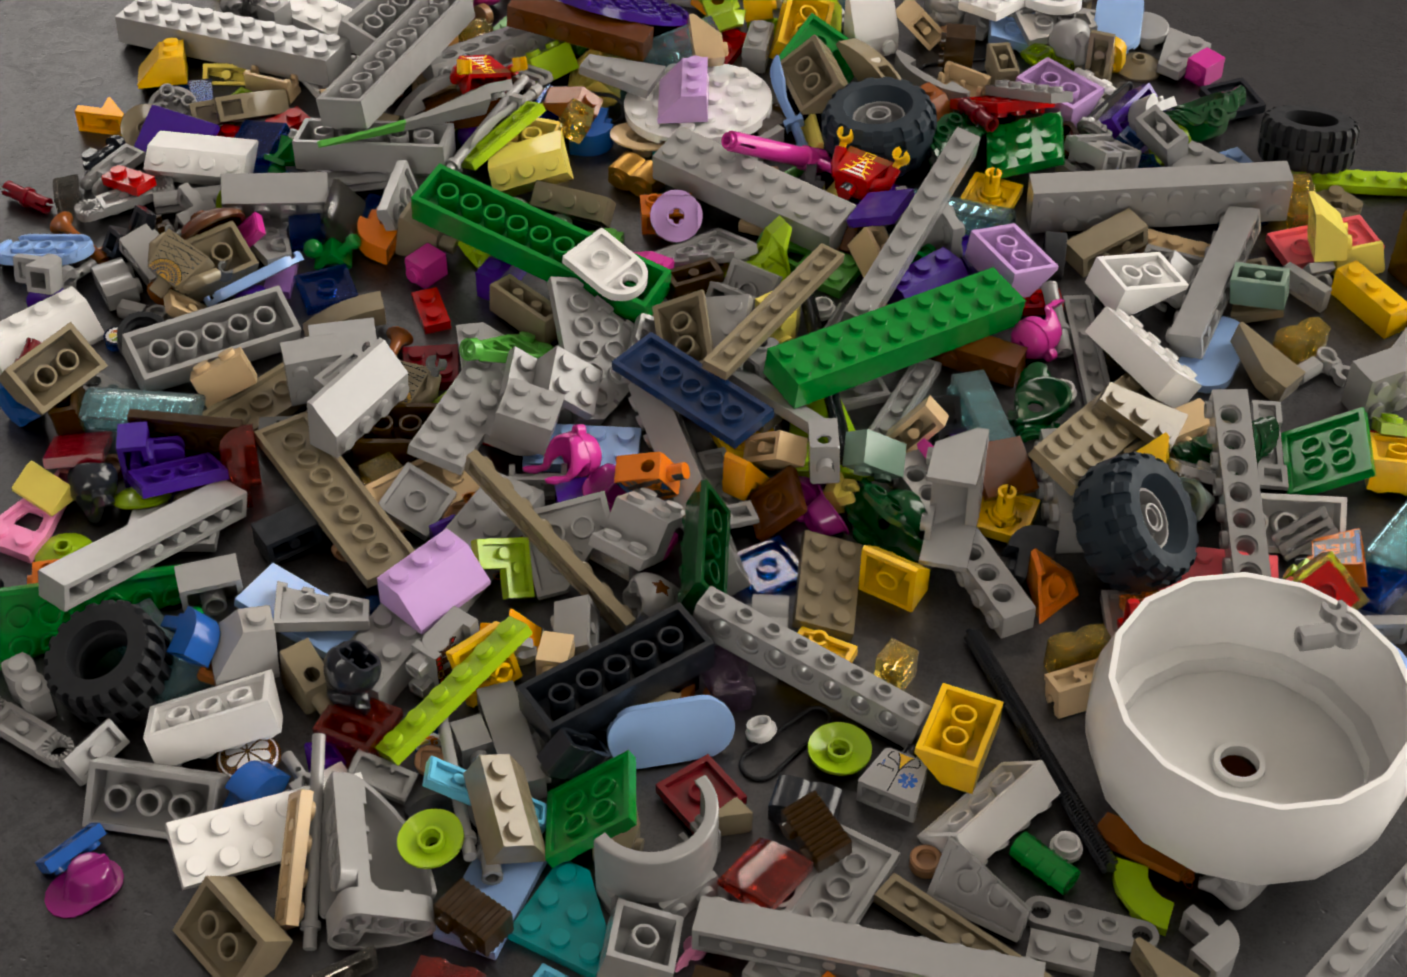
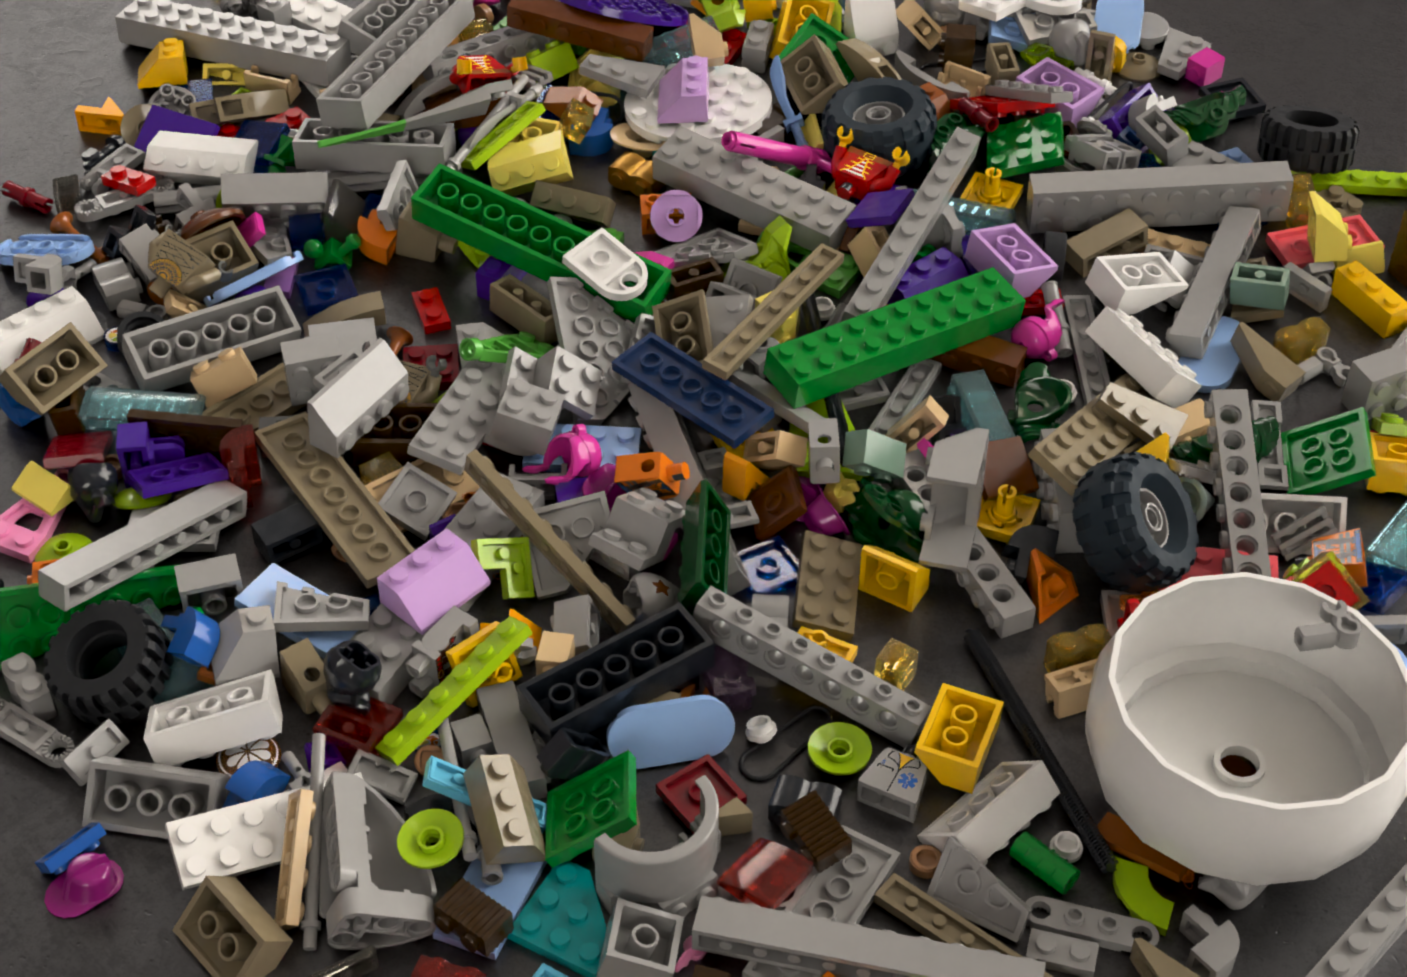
(426, 266): dark pink brick -> none

